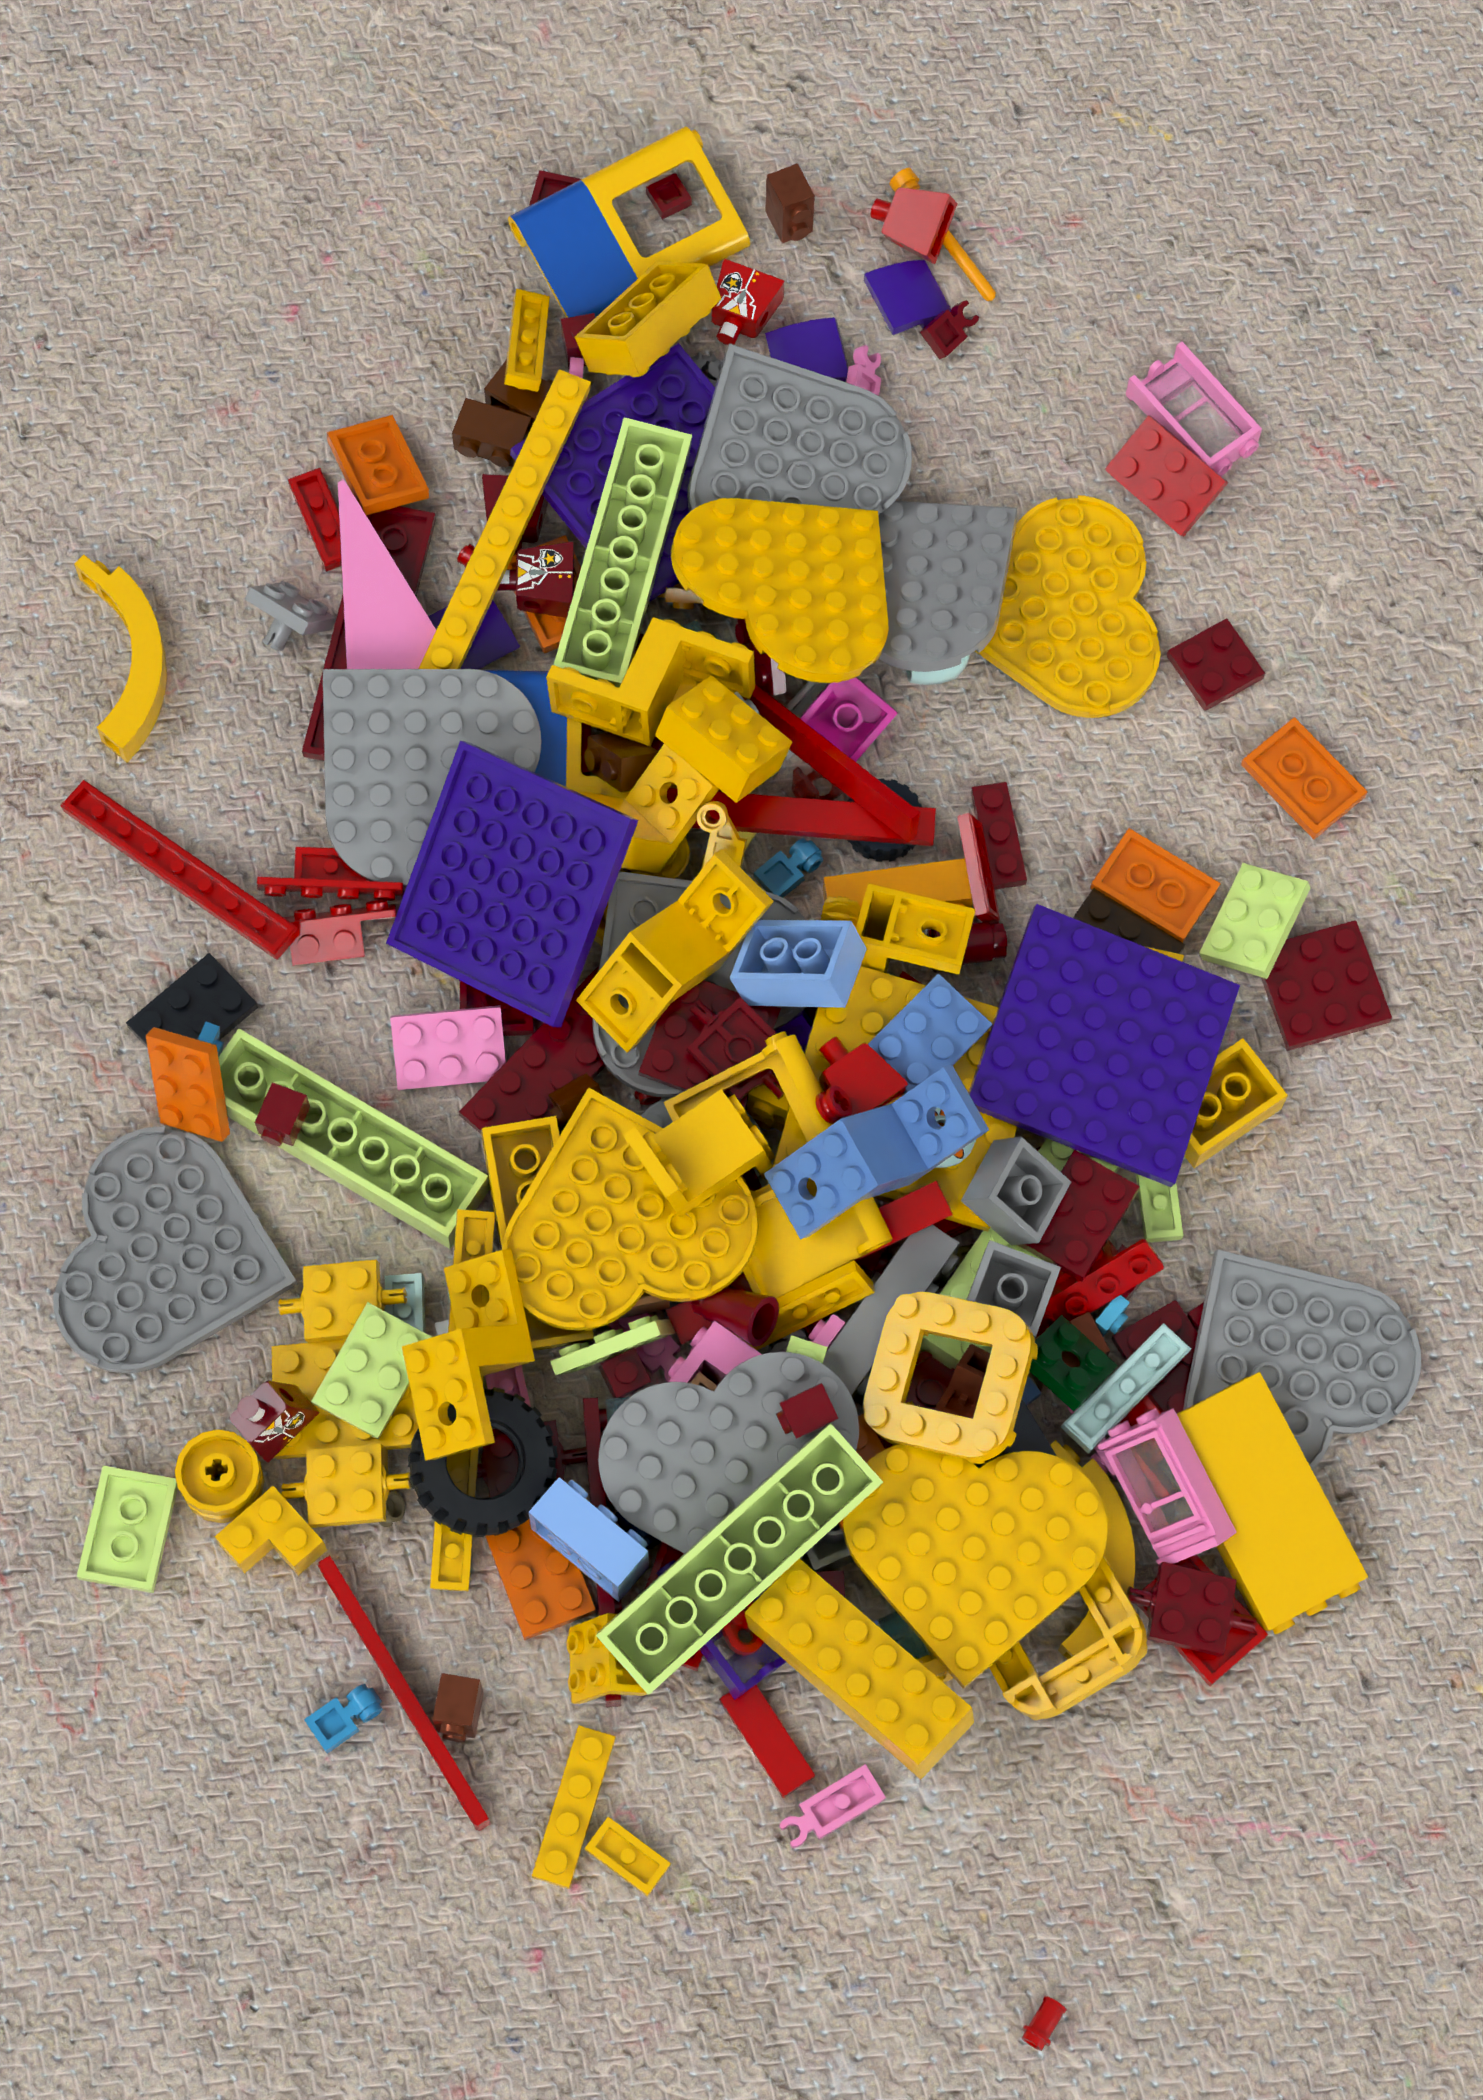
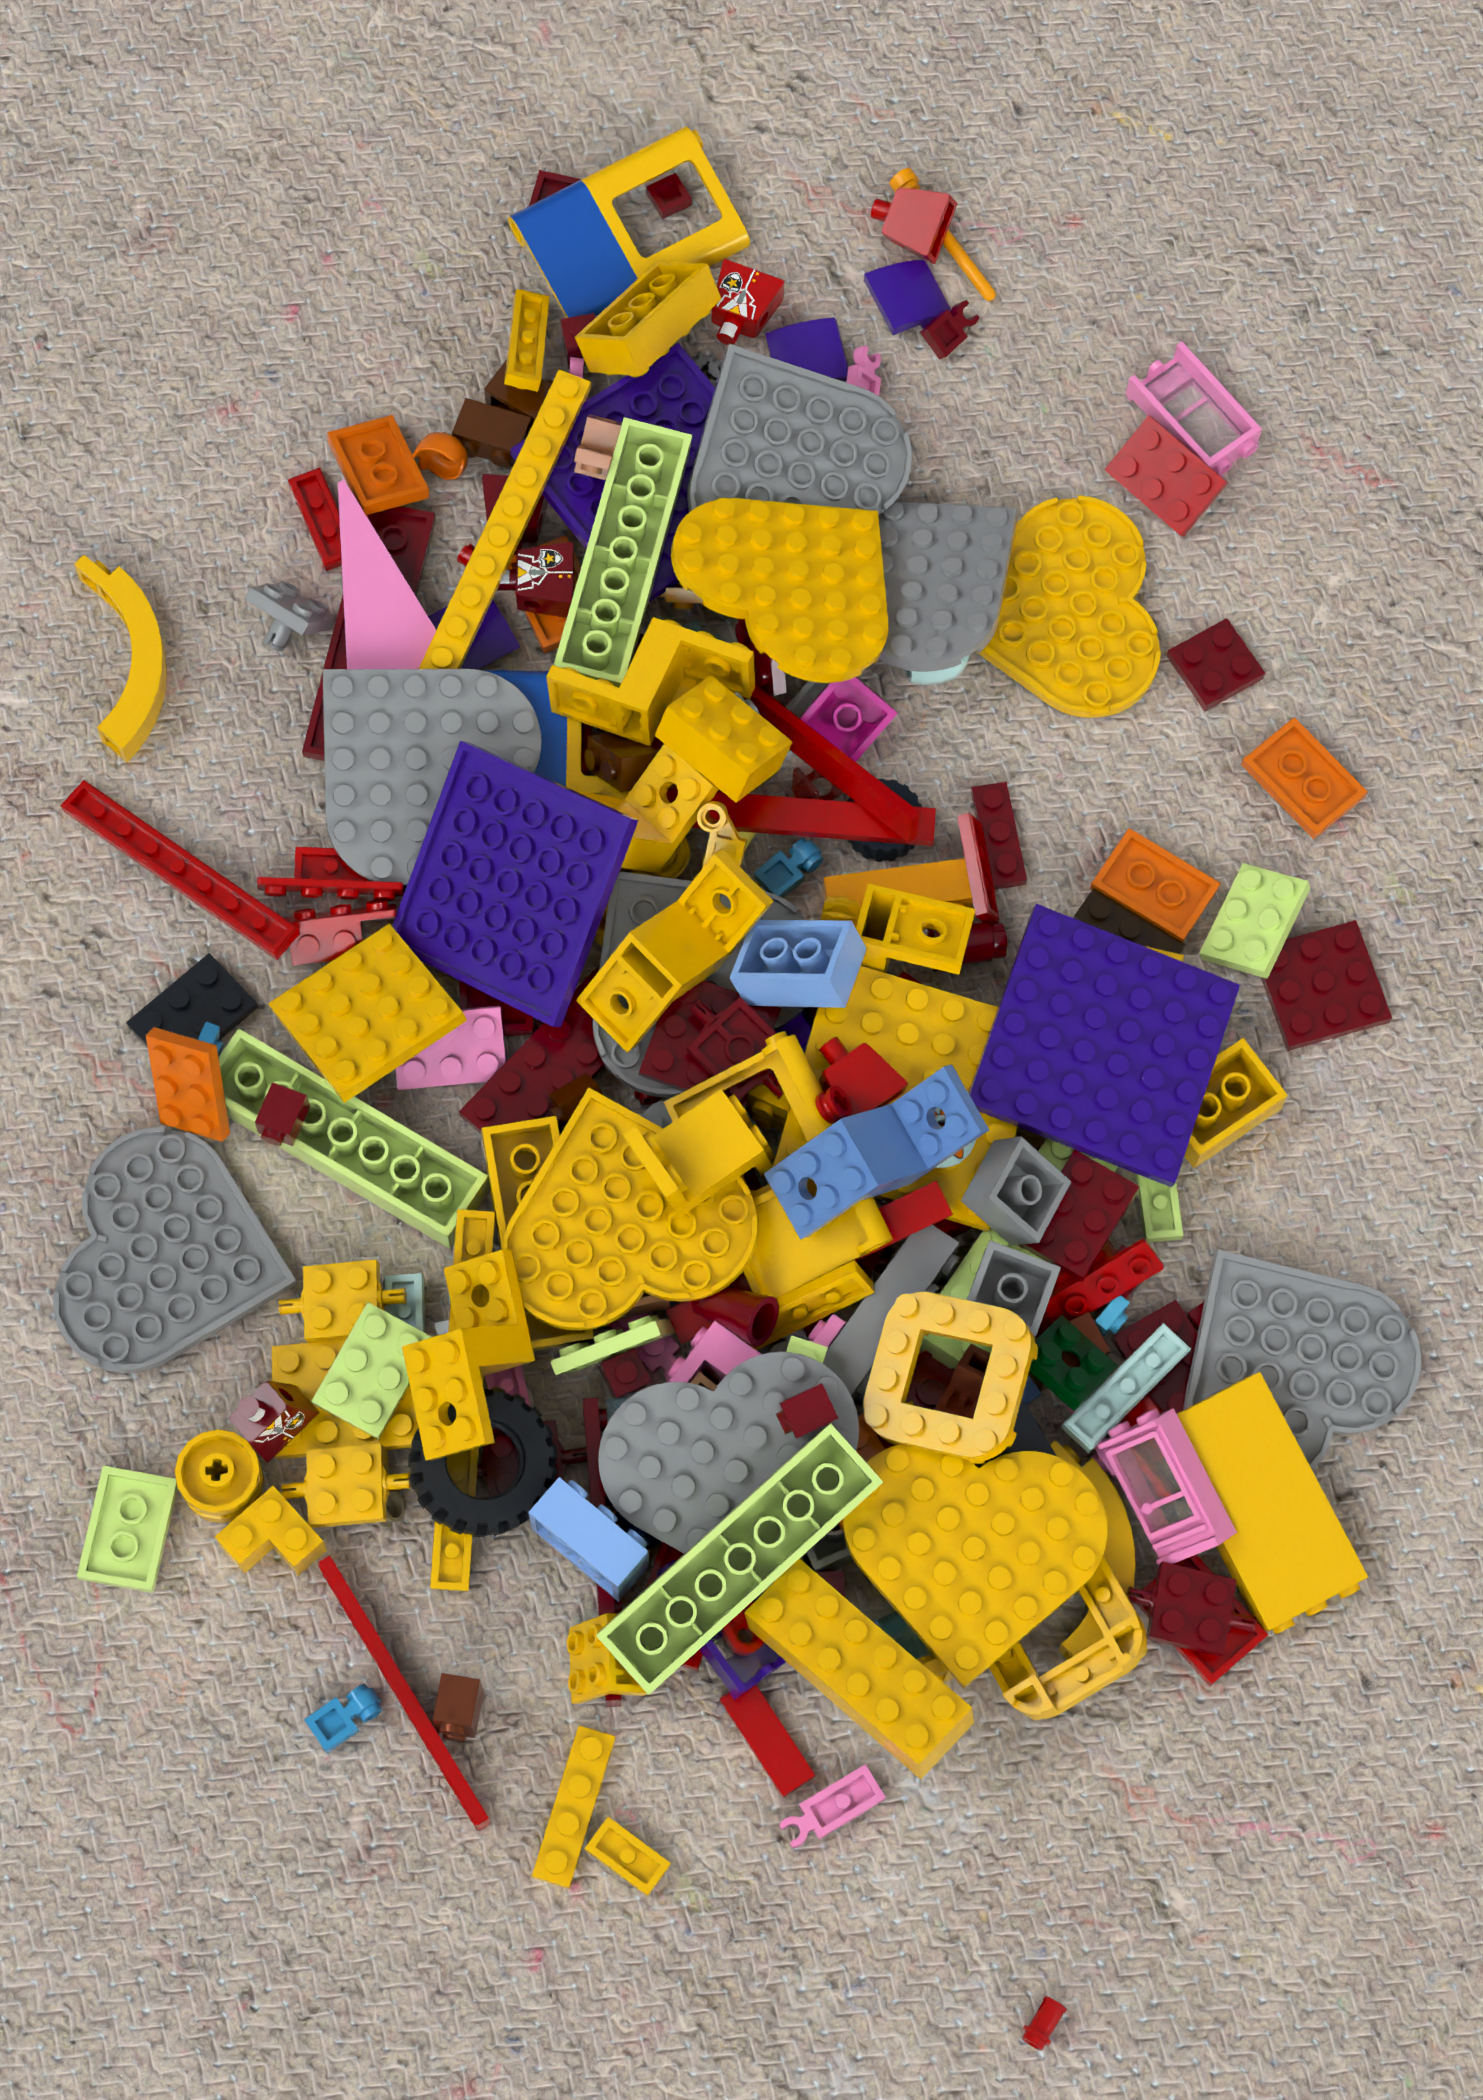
(367, 1012): none -> yellow plate
(442, 455): none -> orange hair
(539, 1581): orange plate -> none
(597, 447): none -> nougat brick
(789, 203): copper brick -> none
(930, 1032): medium blue plate -> none

